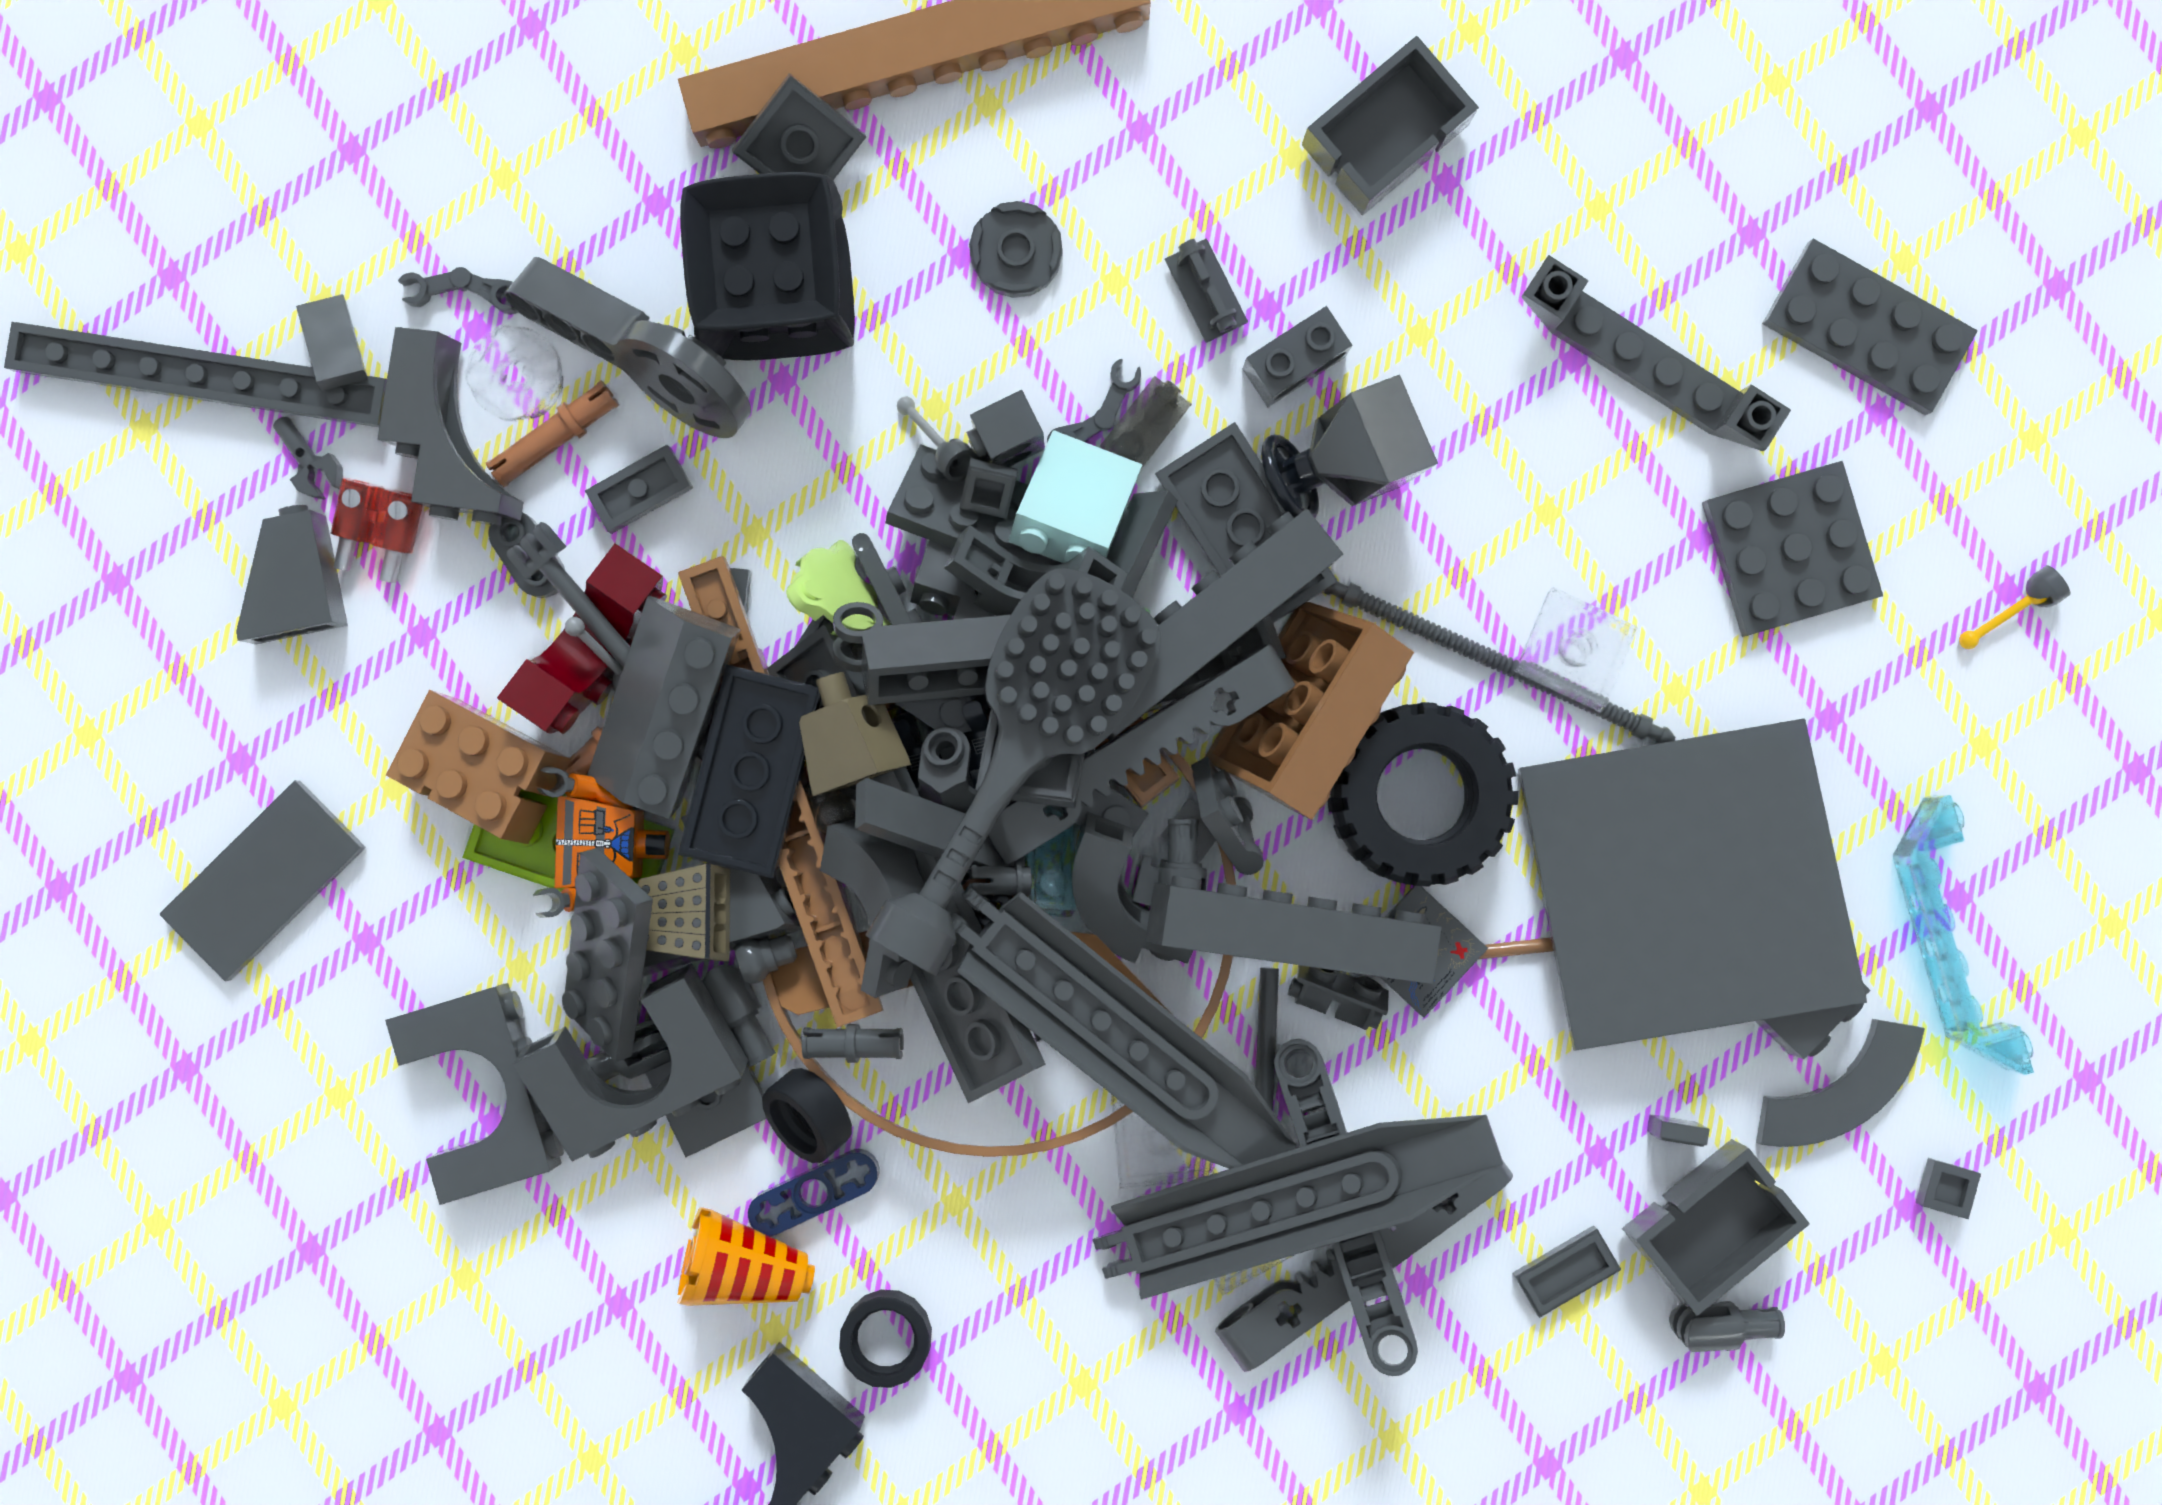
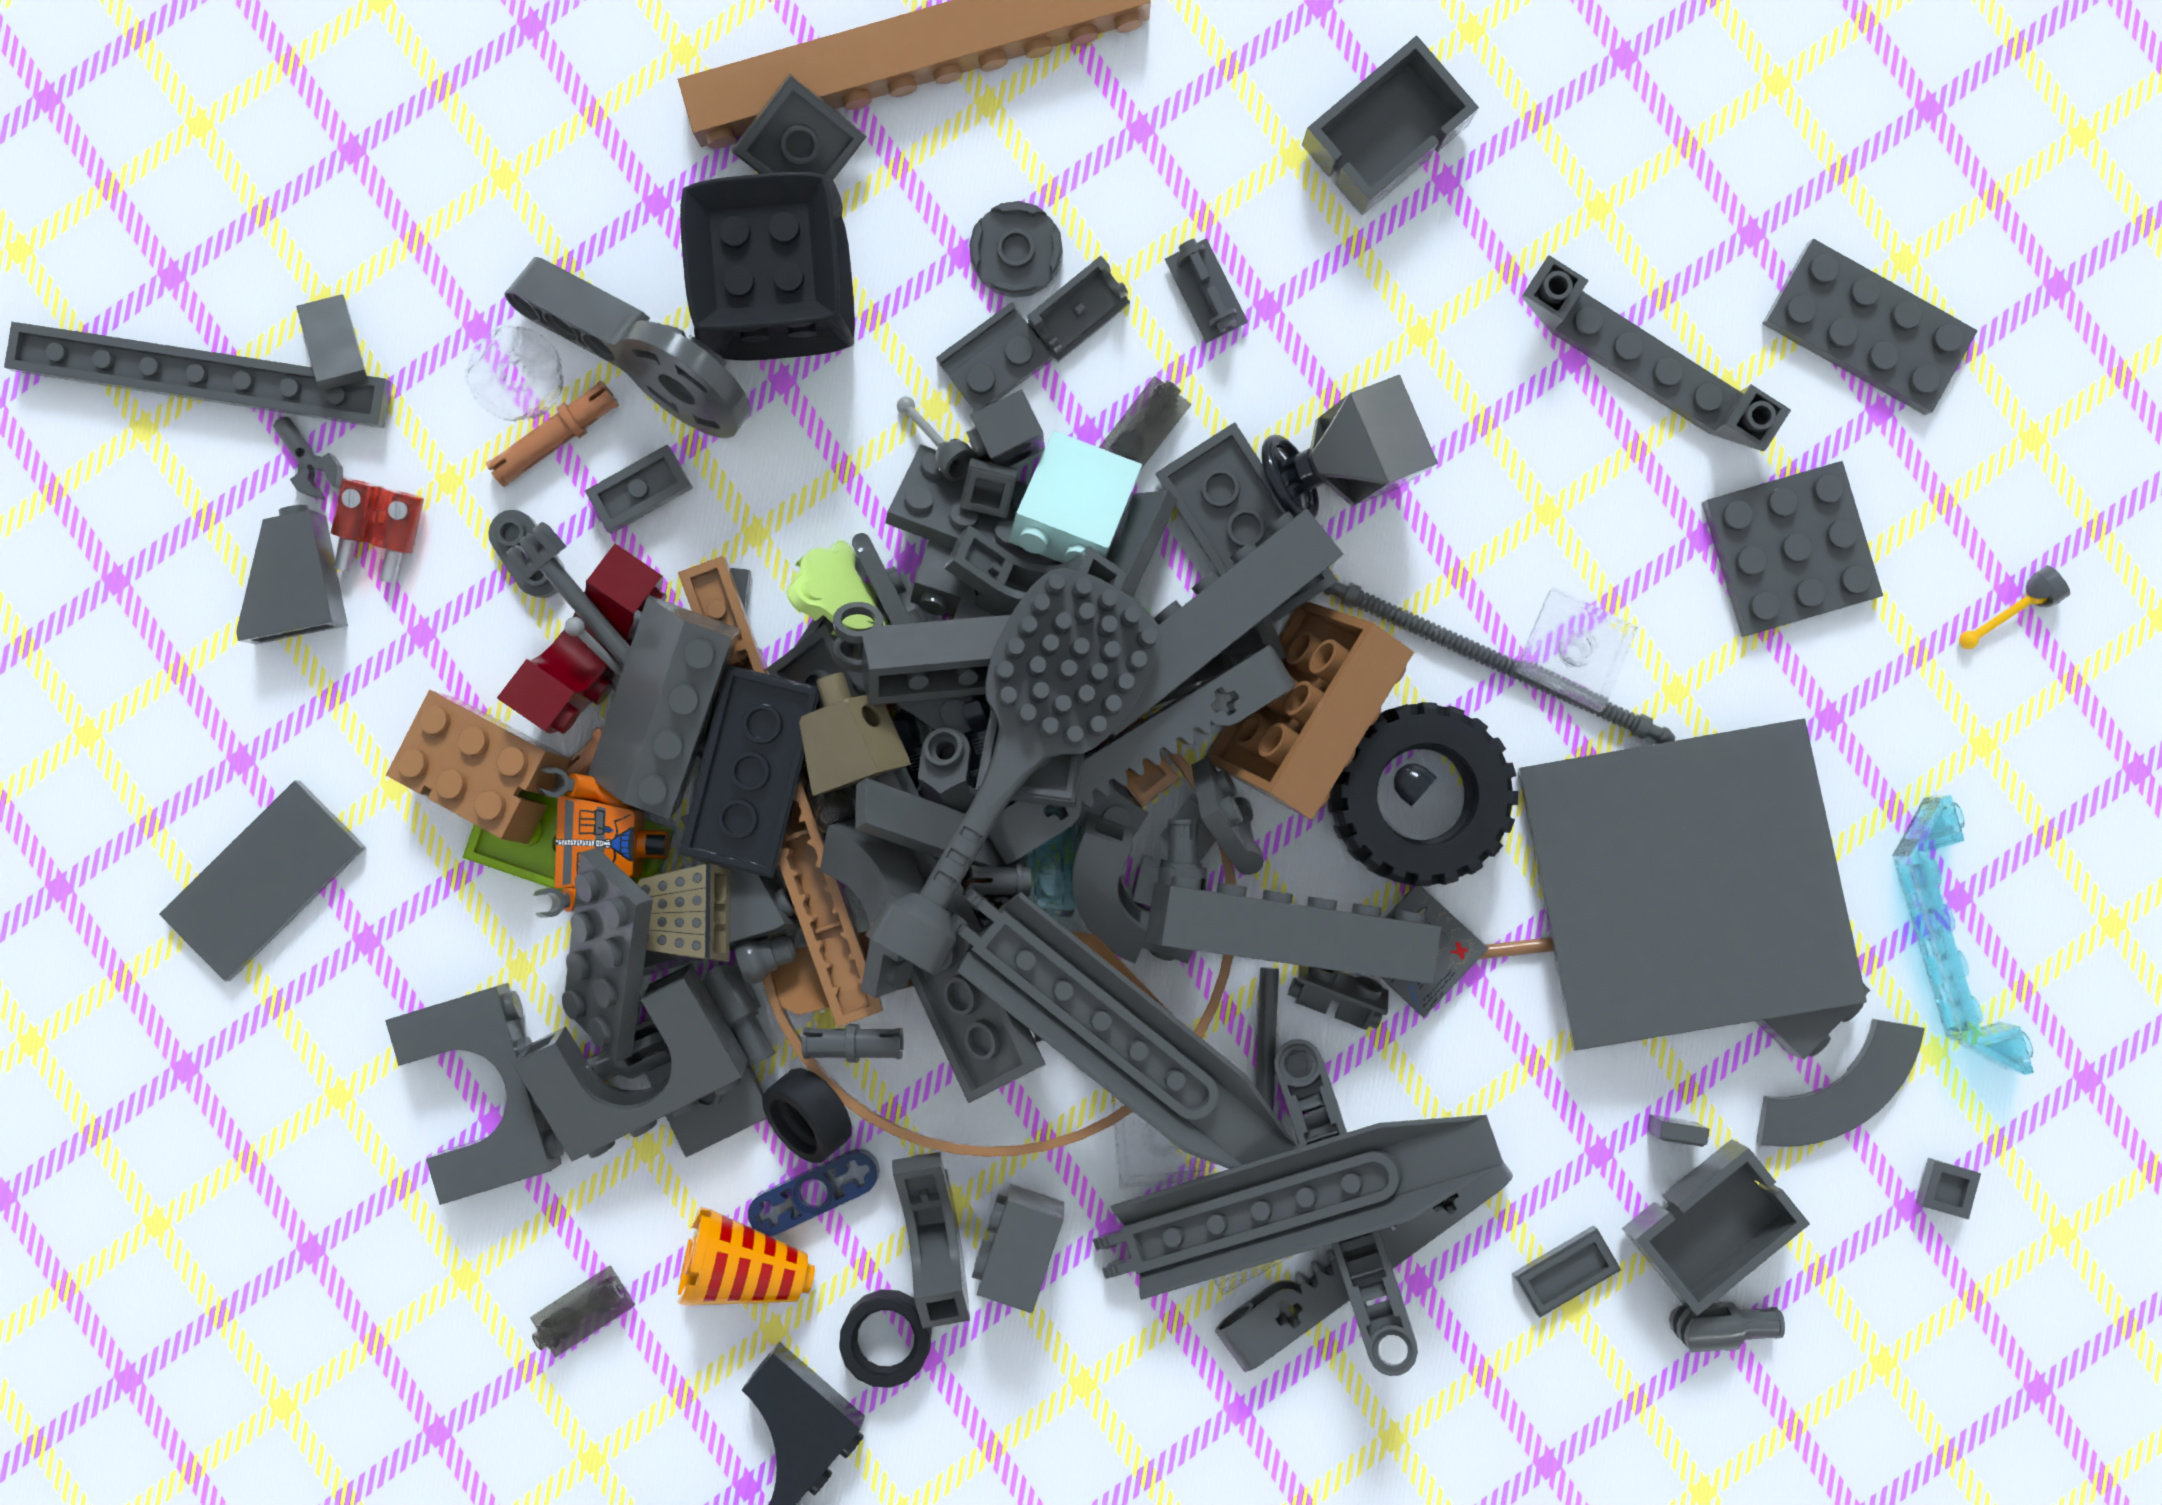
(425, 424): dark grey arch -> none
(458, 279): dark grey piece -> none
(581, 1312): none -> clear smoke hinge
(933, 1239): none -> dark grey arch
(994, 358): none -> dark grey plate
(1021, 1248): none -> dark grey brick
(1078, 309): none -> dark grey hinge
(1105, 417): dark grey piece -> none
(1297, 356): dark grey brick -> none
(1412, 782): none -> black hinge

